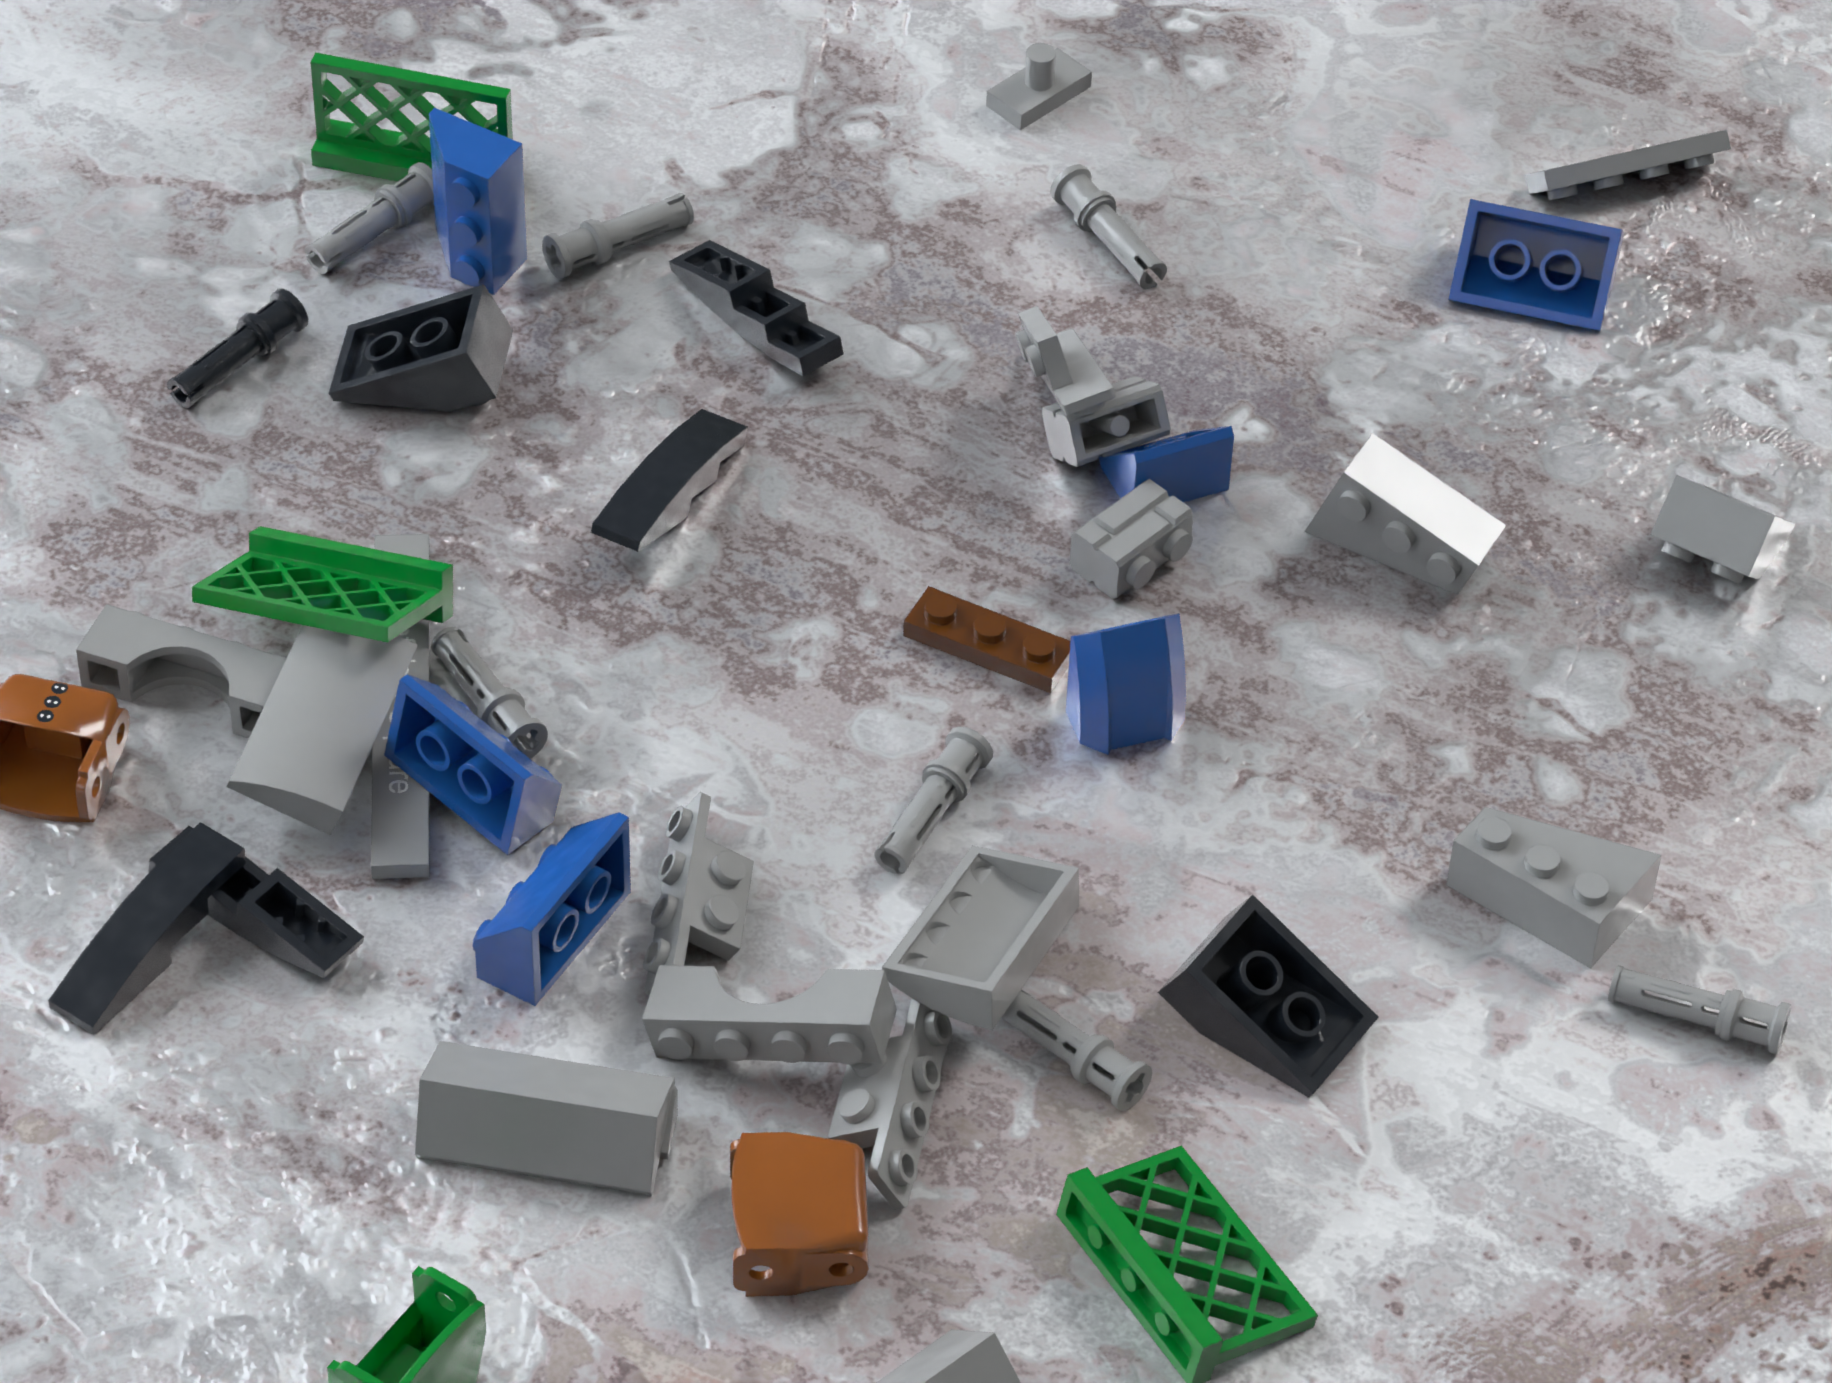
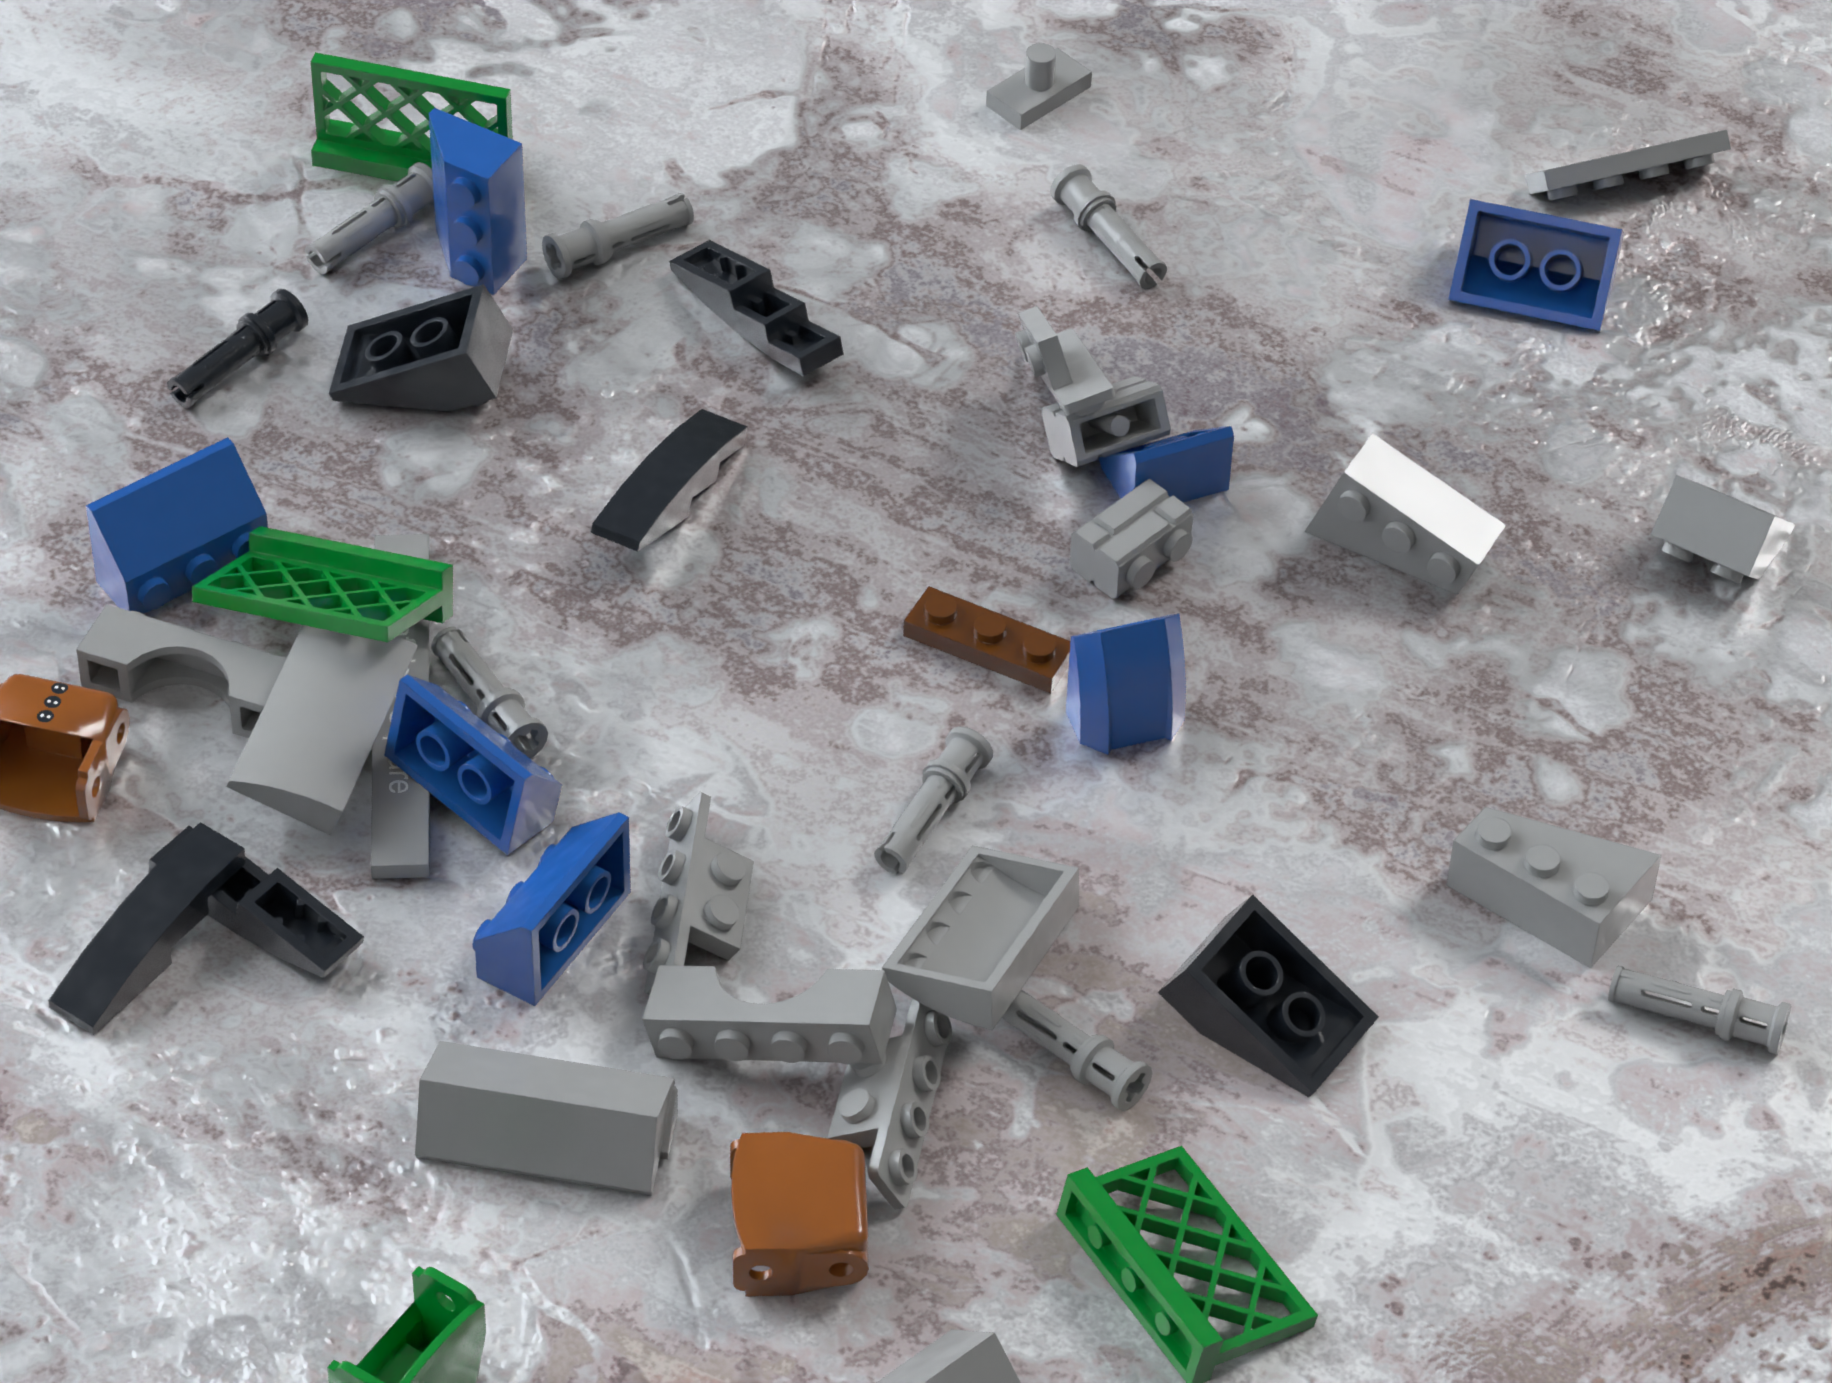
(173, 527): none -> blue slope

